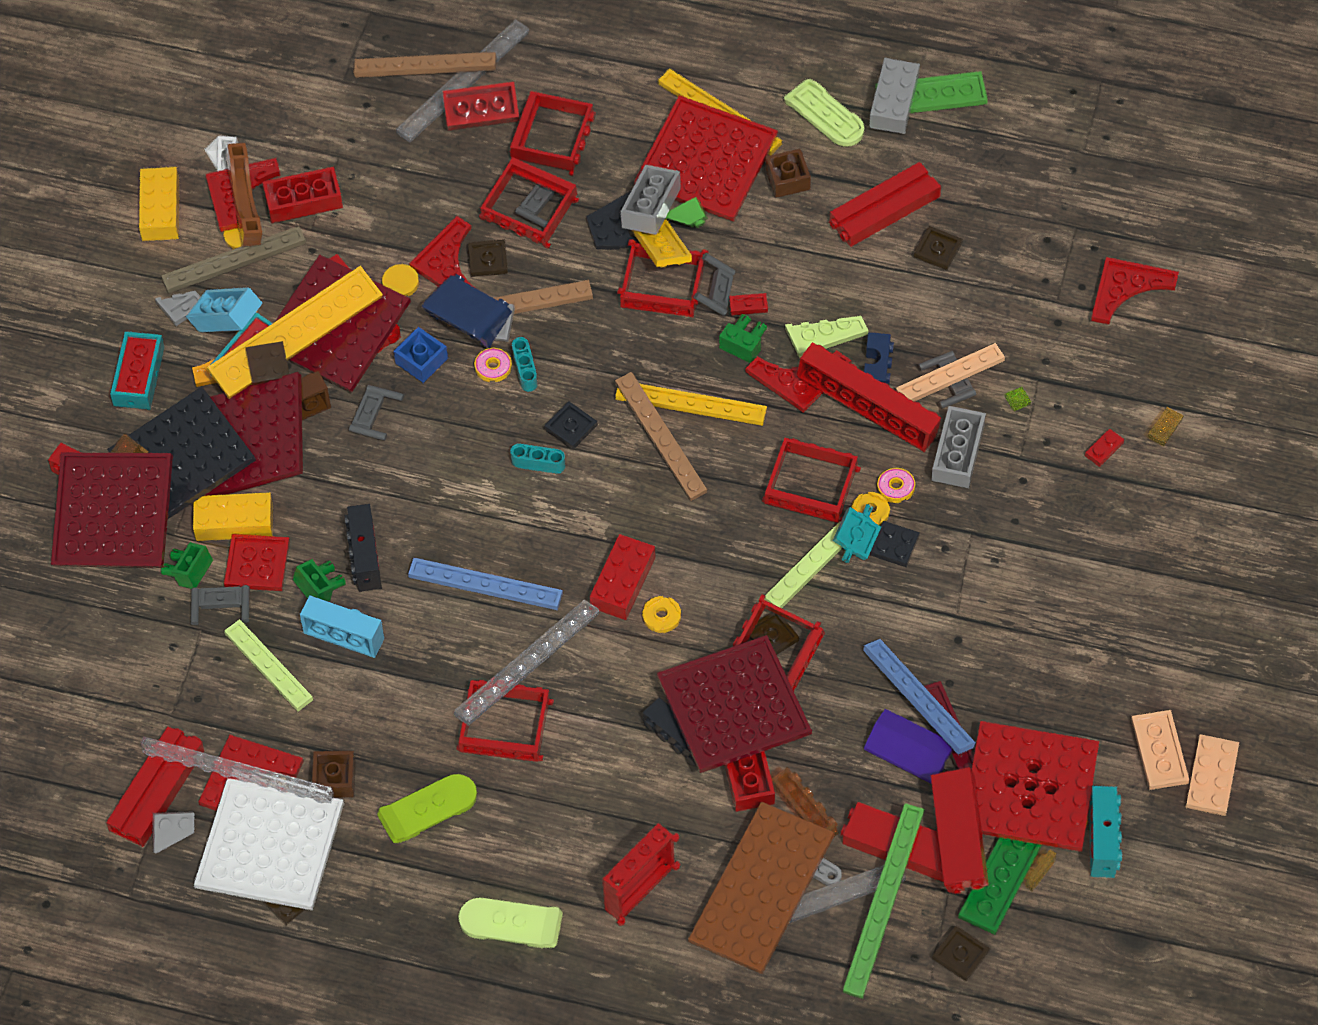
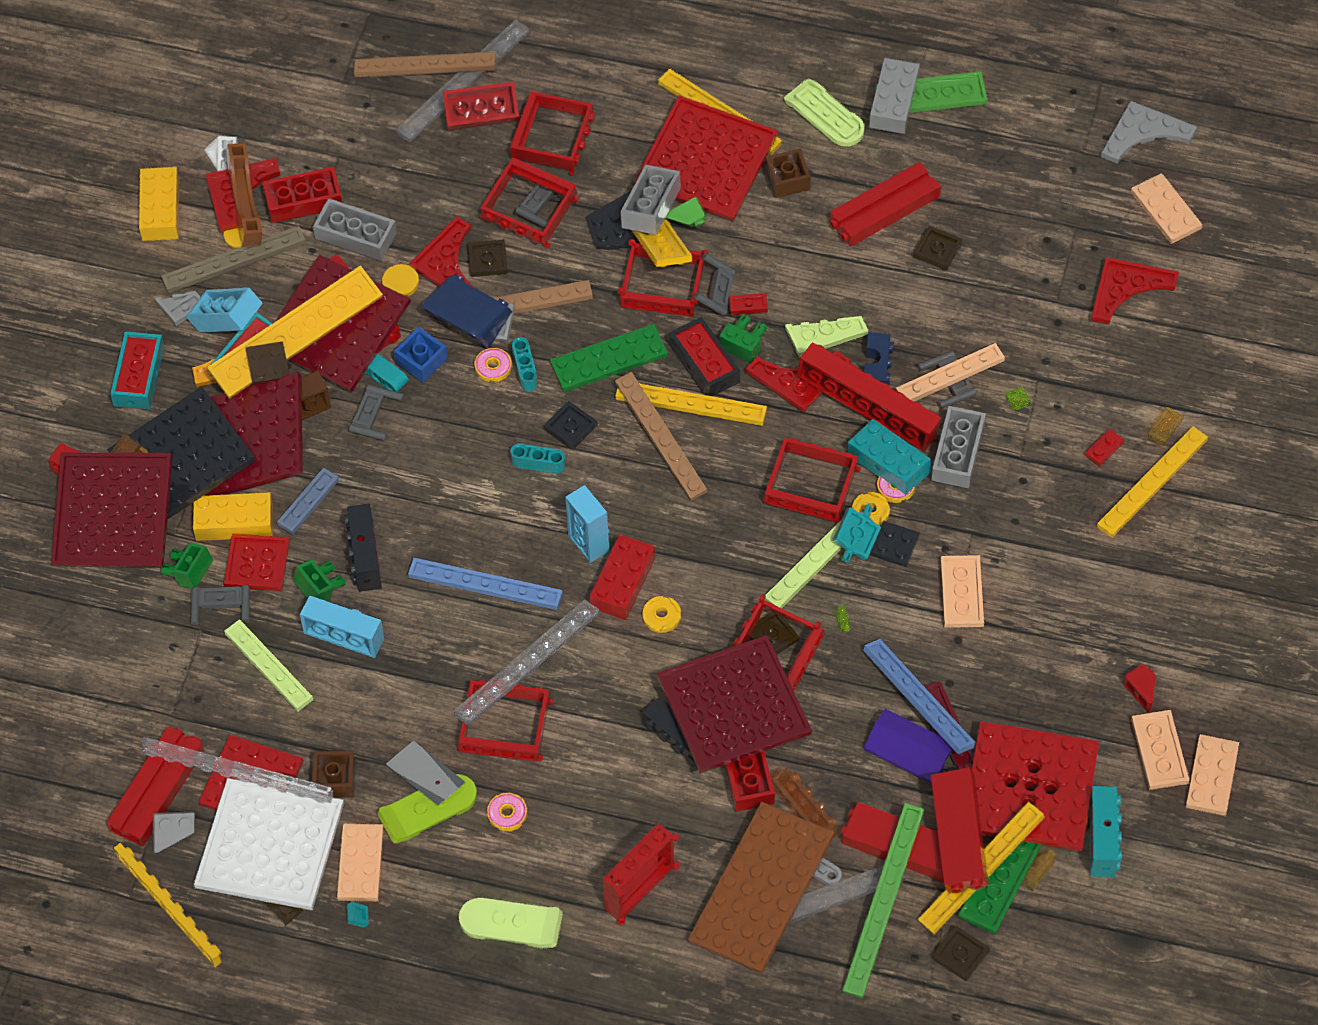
(174, 910): none -> yellow plate
(308, 501): none -> sand blue plate
(355, 229): none -> light grey brick
(357, 914): none -> teal plate
(360, 862): none -> light nougat plate
(386, 374): none -> teal beam
(425, 773): none -> light grey sticker
(507, 801): none -> tile
(587, 523): none -> medium azure brick
(608, 358): none -> green plate
(704, 357): none -> brick
(843, 618): none -> clear neon green tile
(889, 456): none -> teal brick
(962, 591): none -> light nougat plate
(995, 854): none -> yellow plate
(1141, 685): none -> red slope
(1142, 126): none -> light grey plate
(1152, 482): none -> yellow plate
(1166, 208): none -> light nougat plate

